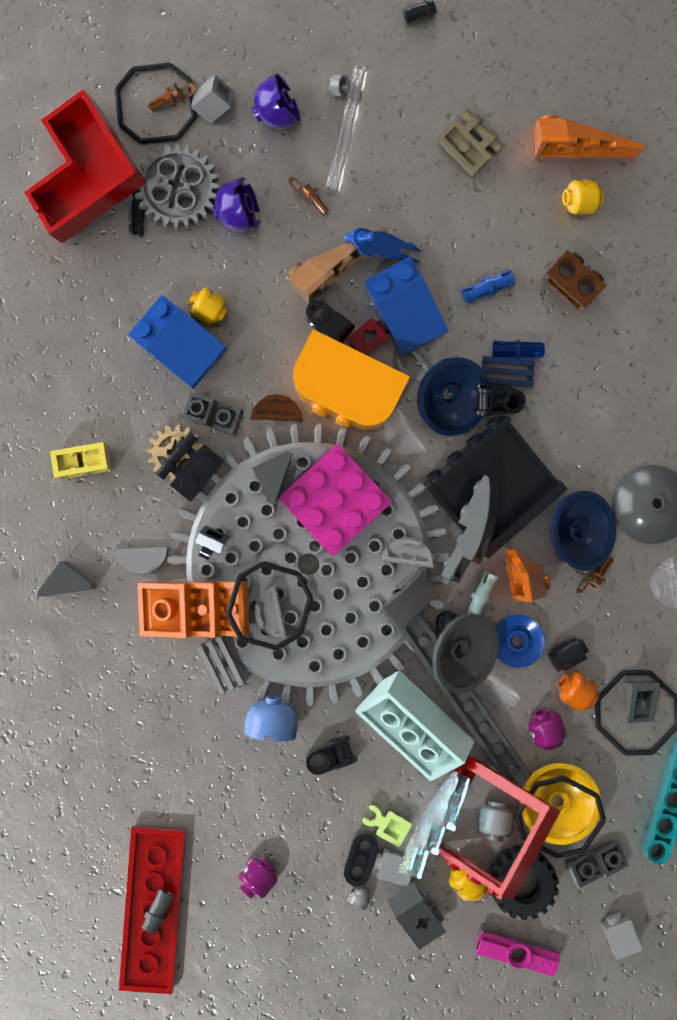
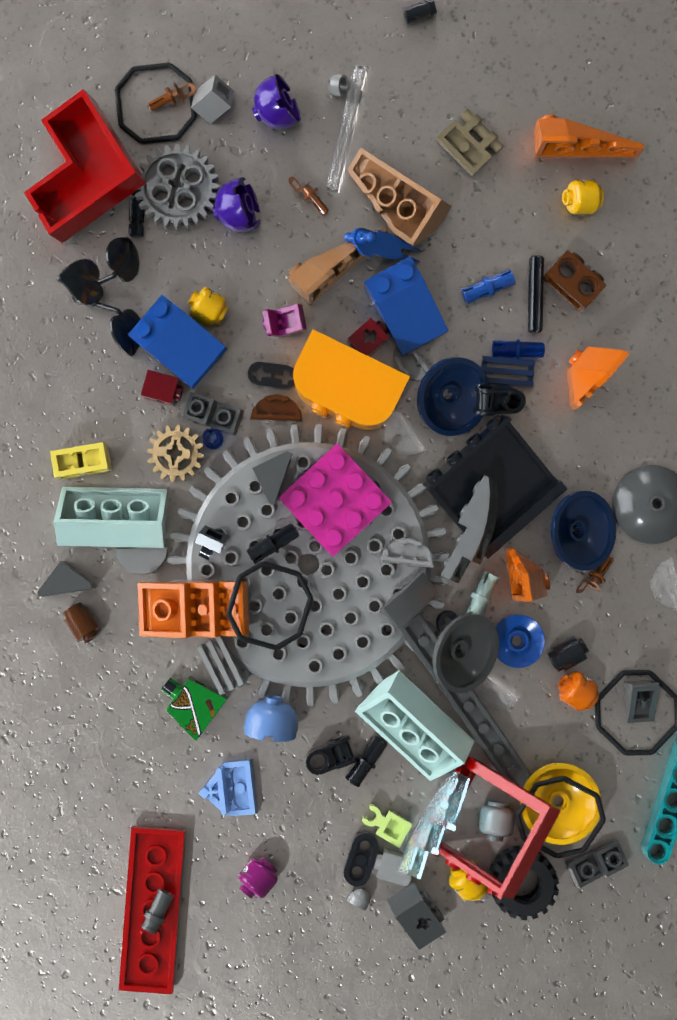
(81, 623): none -> reddish brown brick
(84, 285): none -> black plant
(111, 517): none -> light aqua slope
(162, 388): none -> dark red brick
(193, 704): none -> green torso
(197, 471): black plate -> none
(218, 441): none -> clear blue pin
(233, 788): none -> light blue slope
(269, 613): light grey tile -> none
(272, 543): none -> black axle
(273, 369): none -> black beam
(284, 321): none -> magenta bracket
(332, 324): black piece -> none
(366, 761): none -> black axle
(402, 203): none -> medium nougat wedge
(533, 958): dark pink piece -> none
(535, 294): none -> black axle
(547, 729): magenta head -> none
(591, 370): none -> orange wedge
(621, 935): light grey brick -> none

